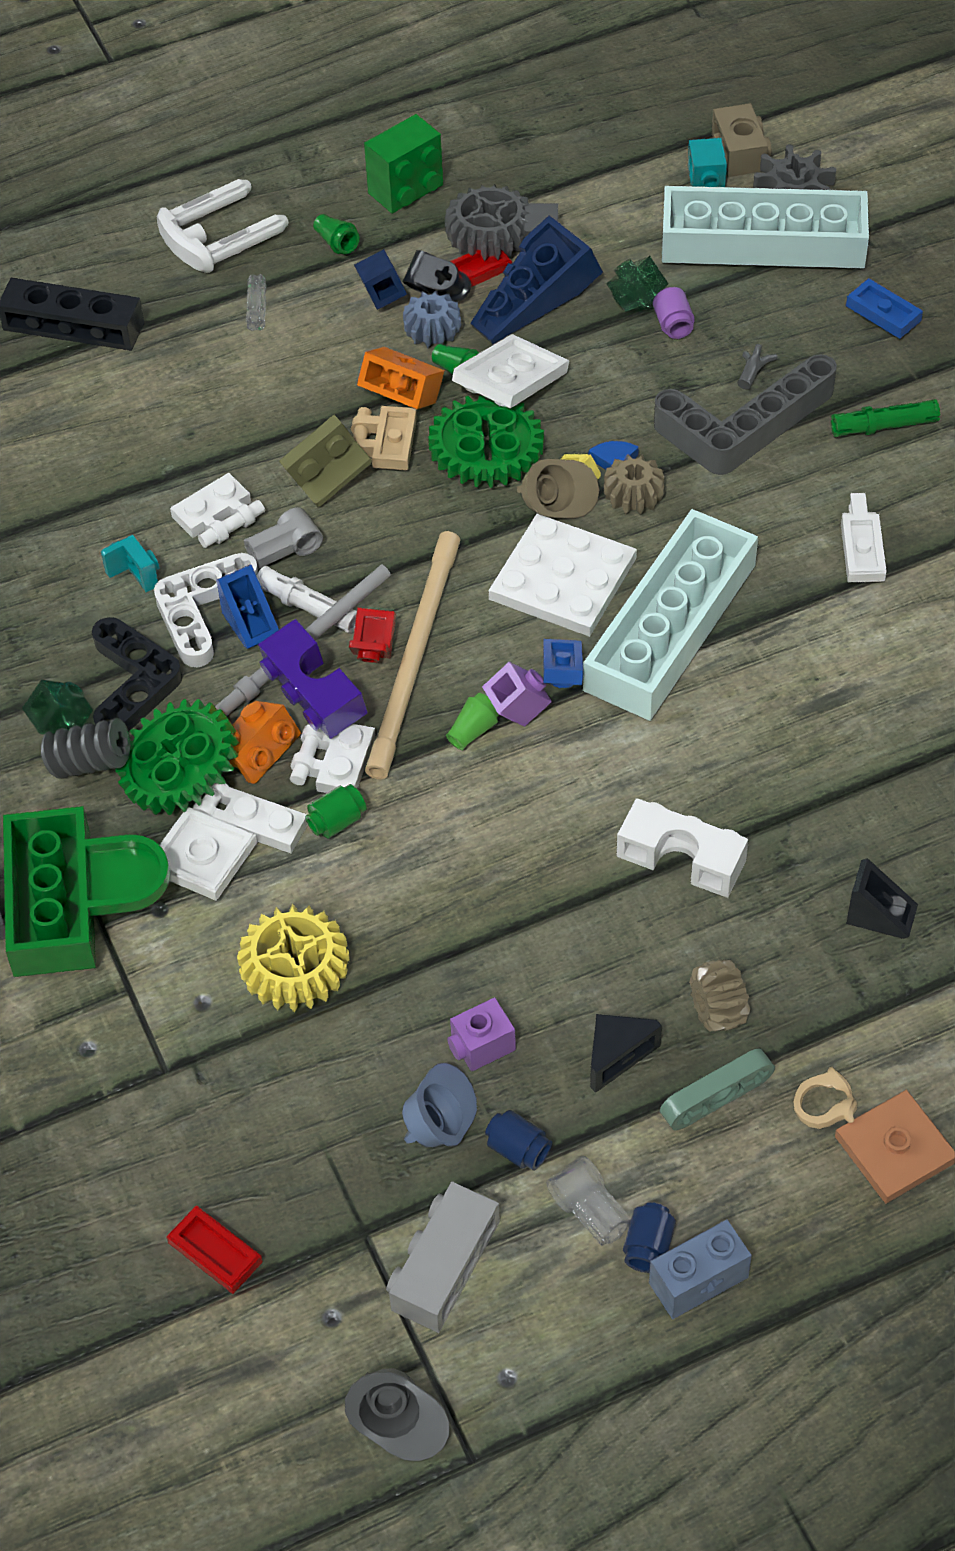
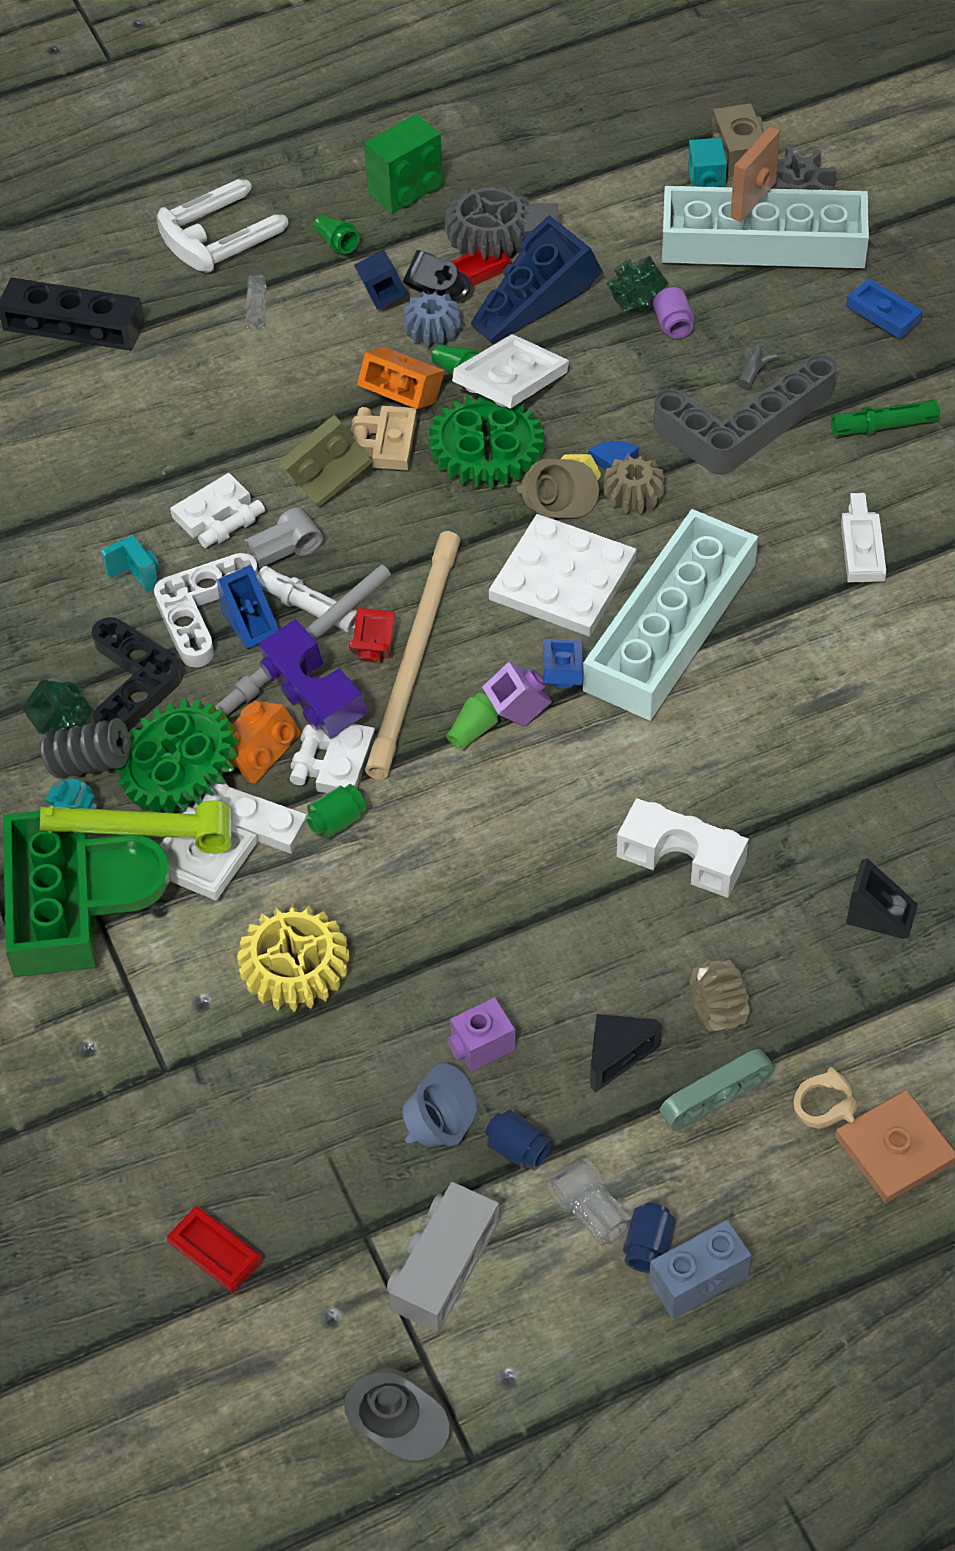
(71, 794): none -> teal gear
(208, 825): none -> lime piece
(755, 174): none -> nougat plate

